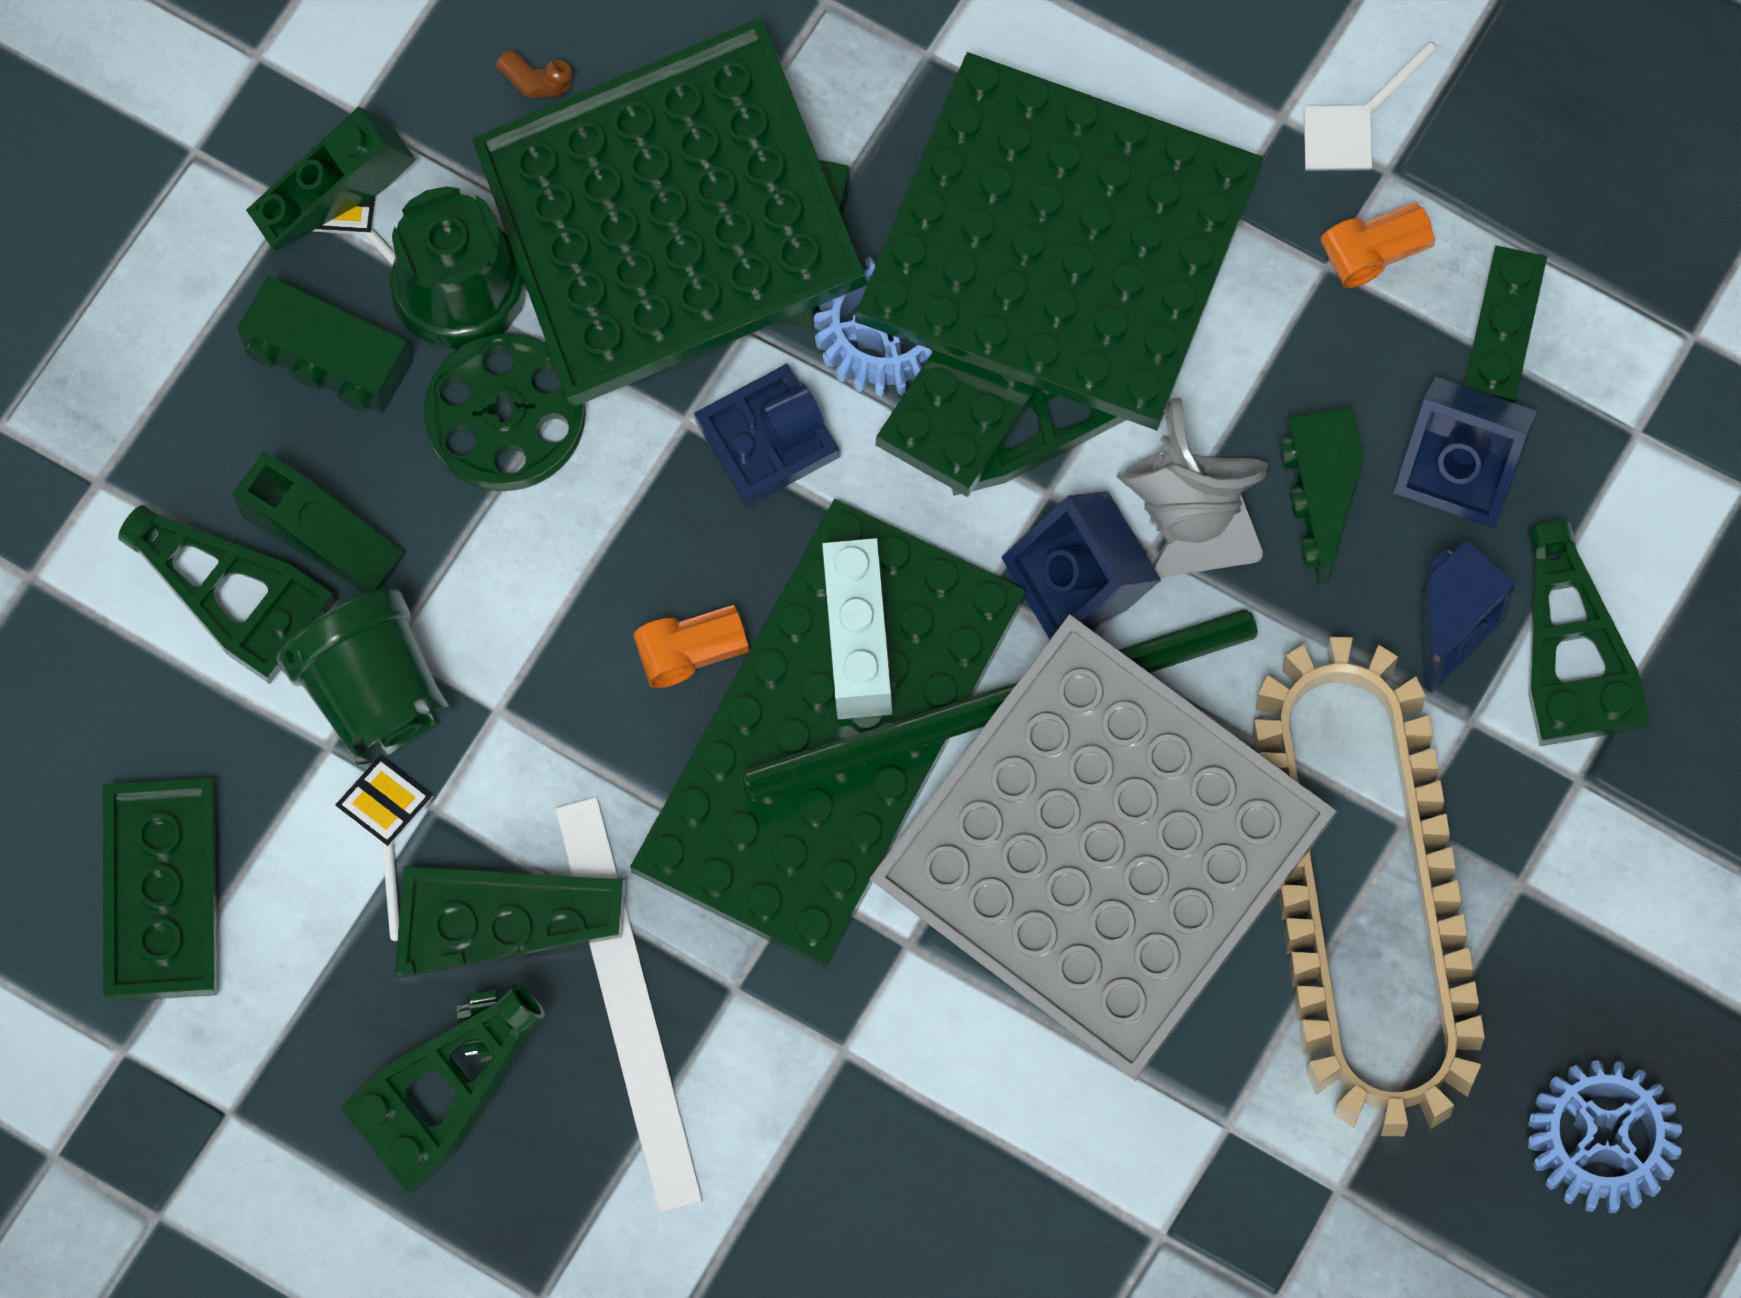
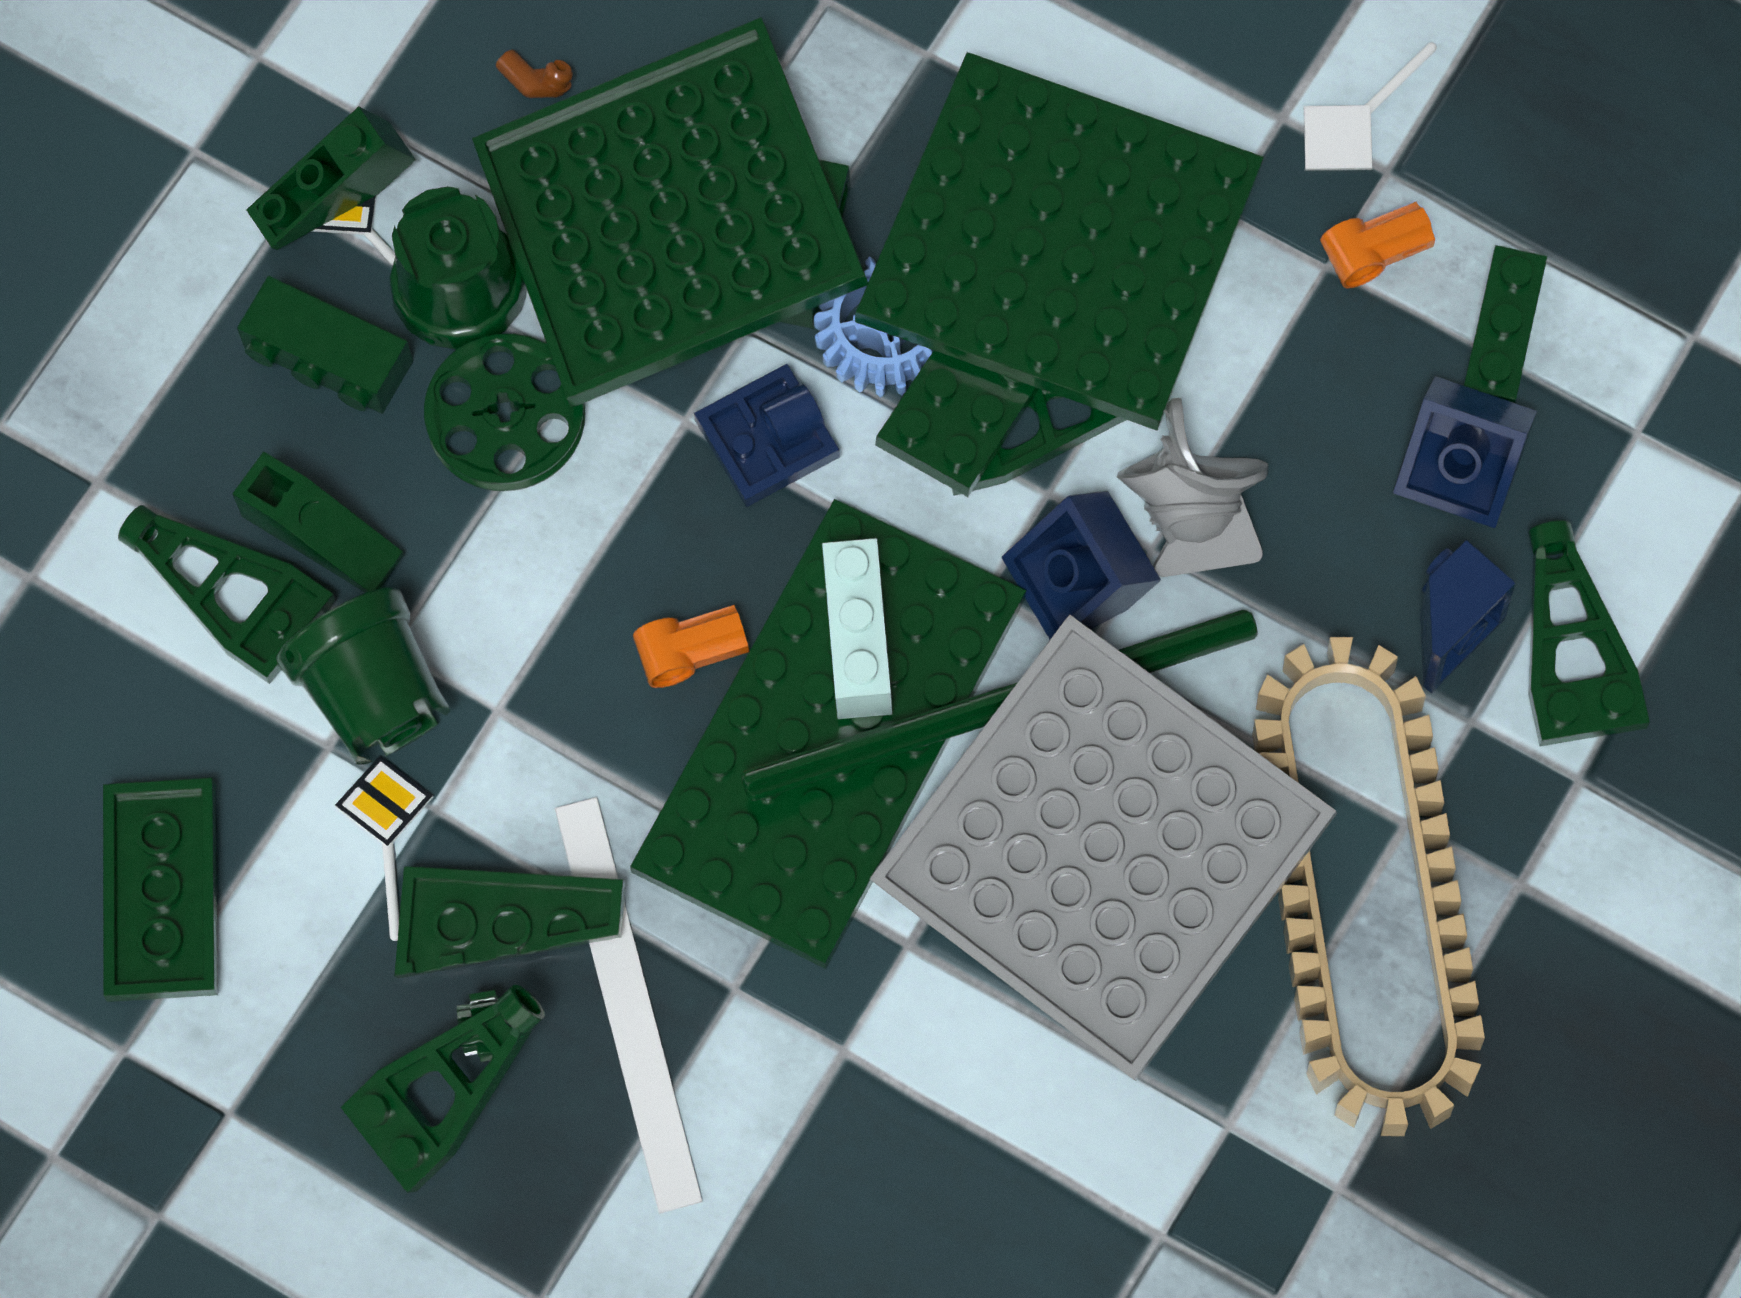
(1326, 470): dark green slope -> none
(1621, 1154): light blue gear -> none

